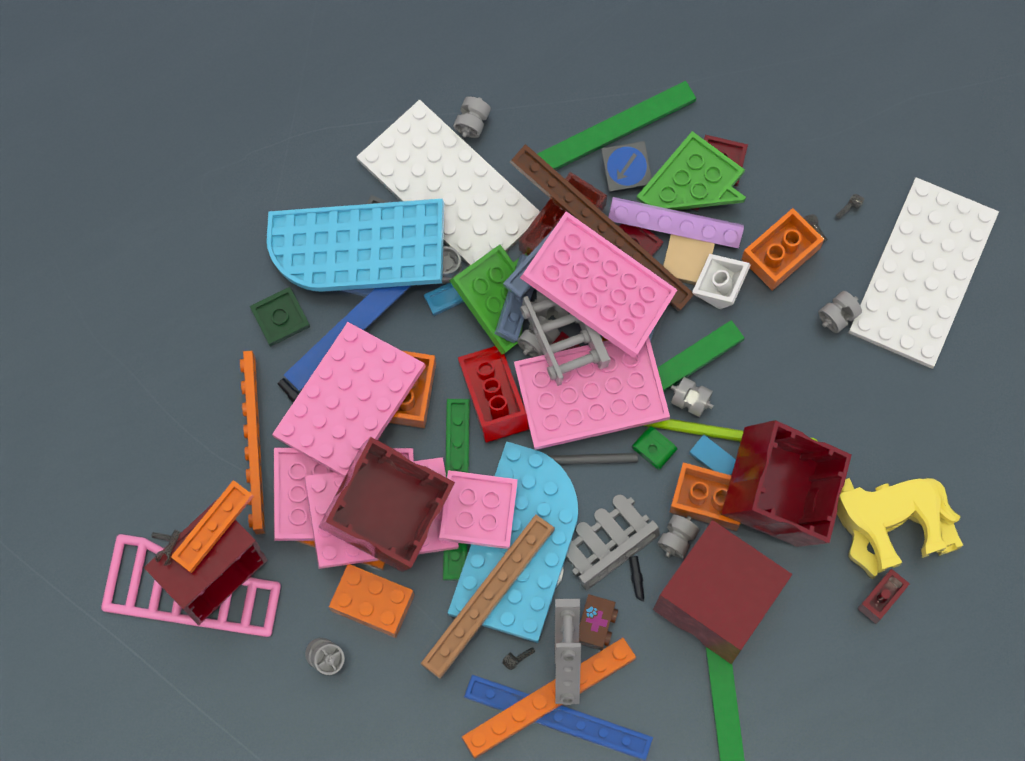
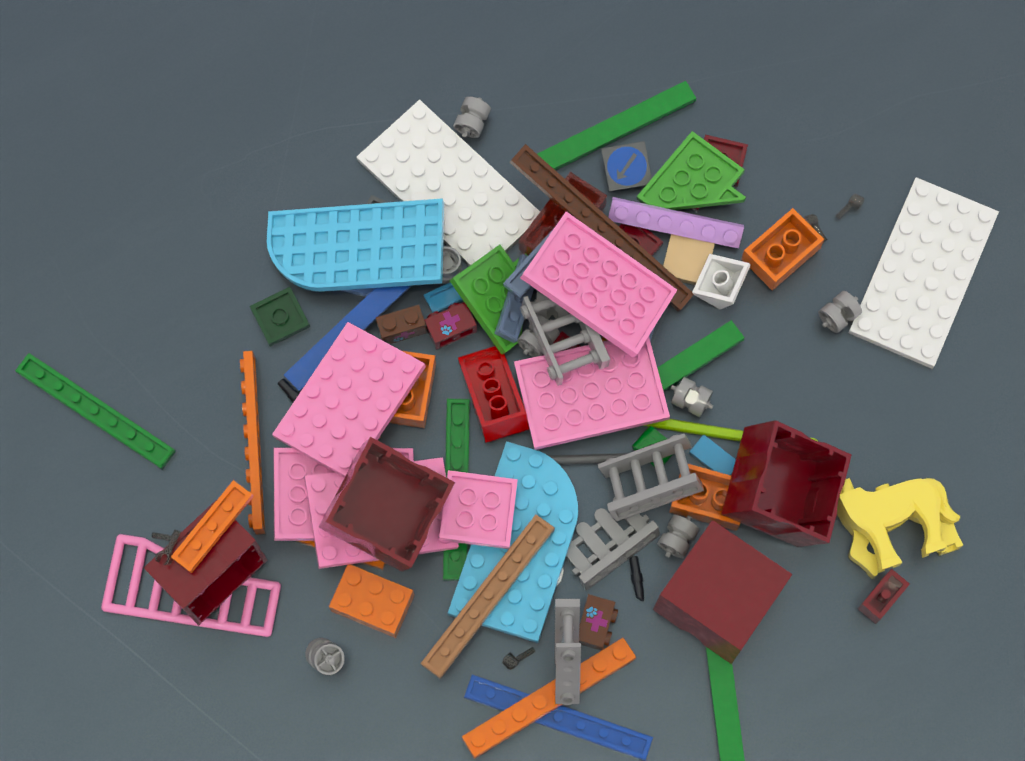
(95, 411): none -> green tile
(401, 325): none -> reddish brown brick
(450, 325): none -> dark red brick
(659, 495): none -> light grey fence

